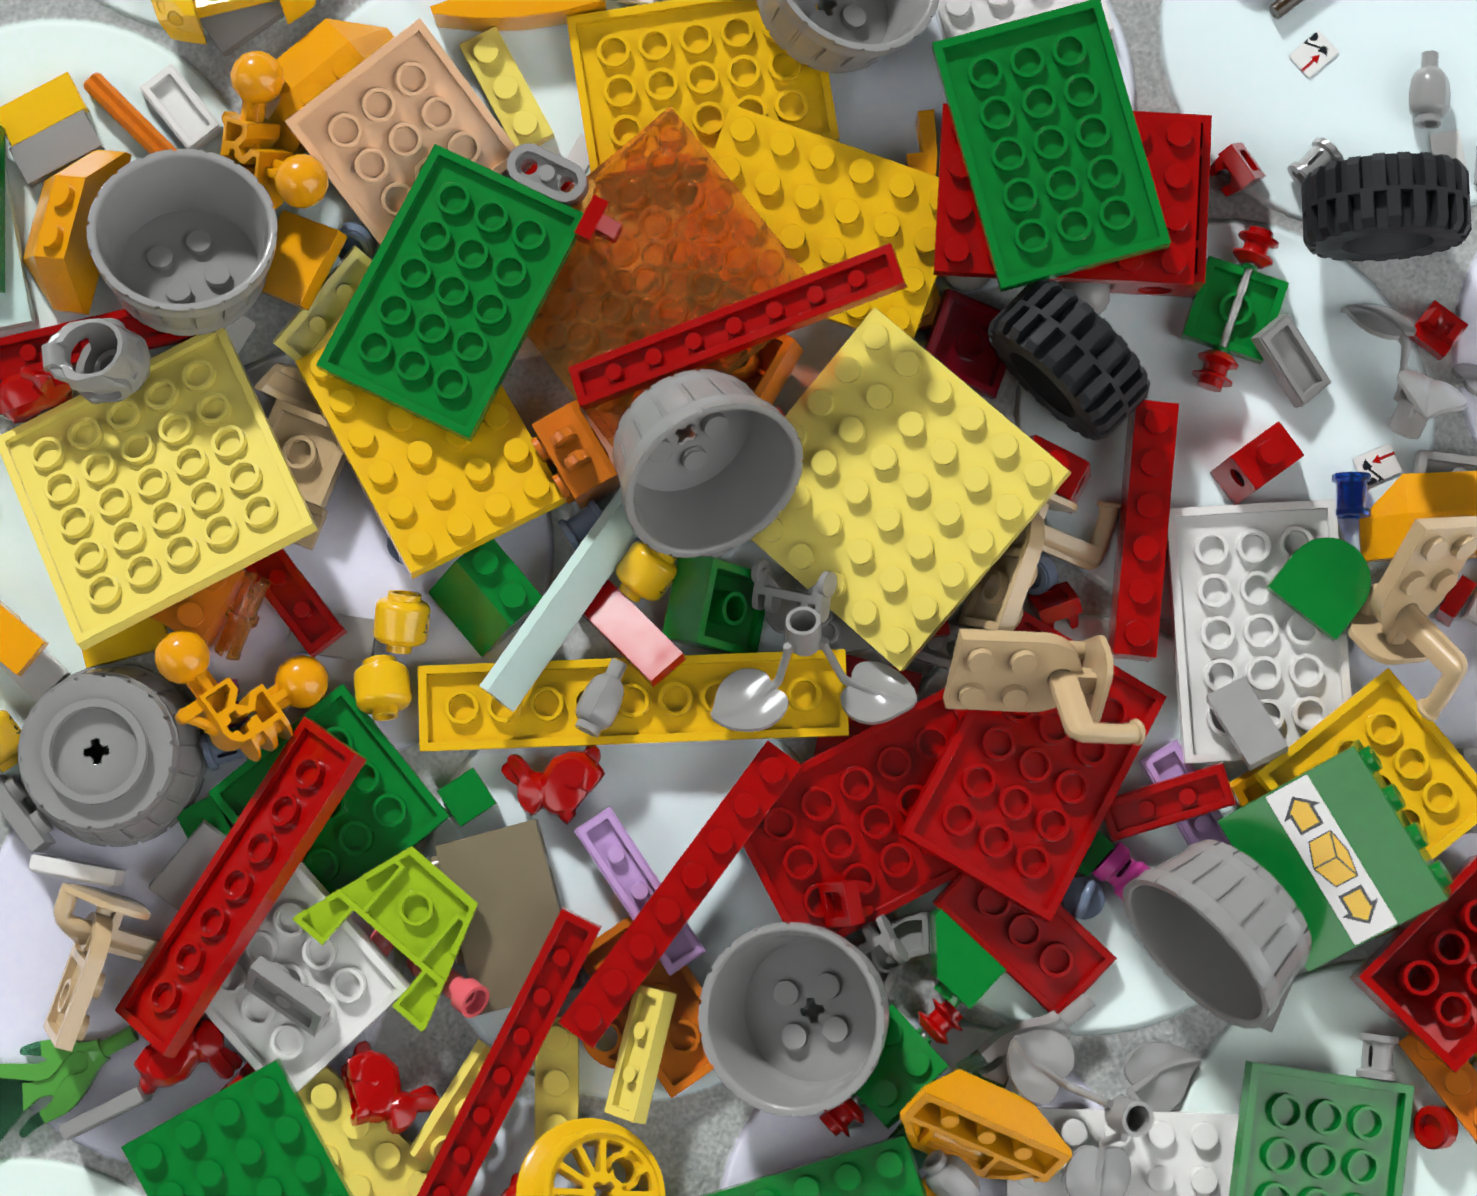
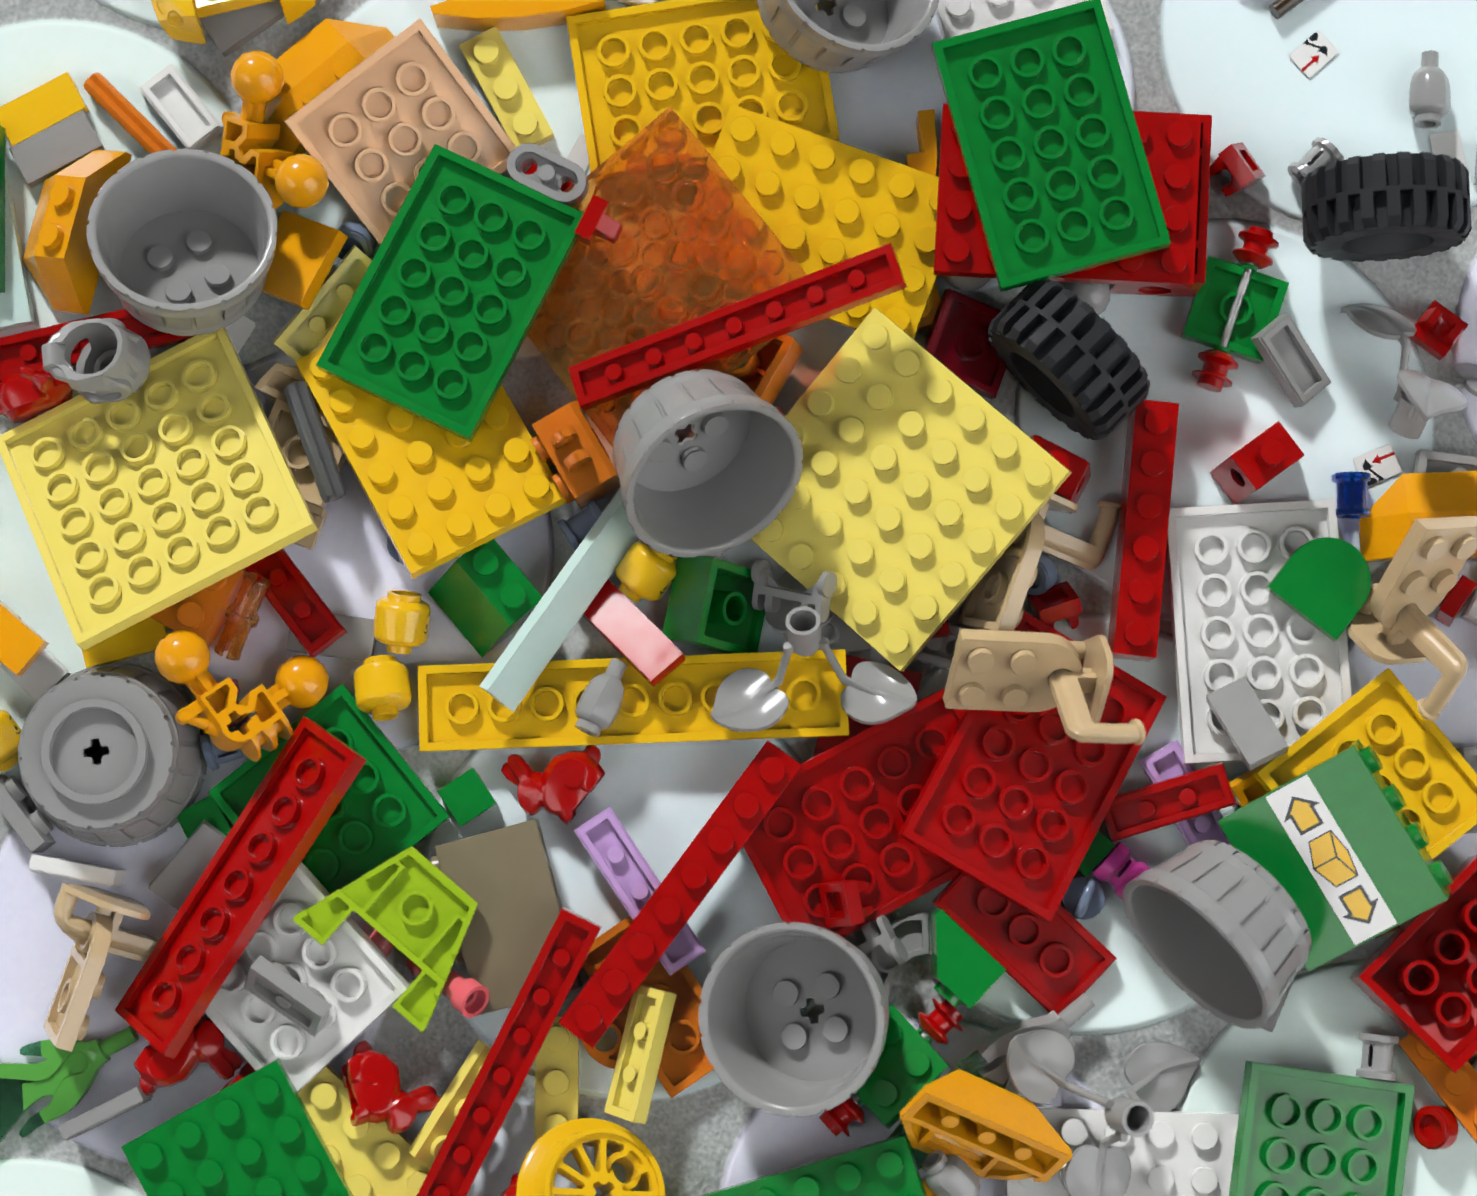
(314, 441): none -> dark grey axle

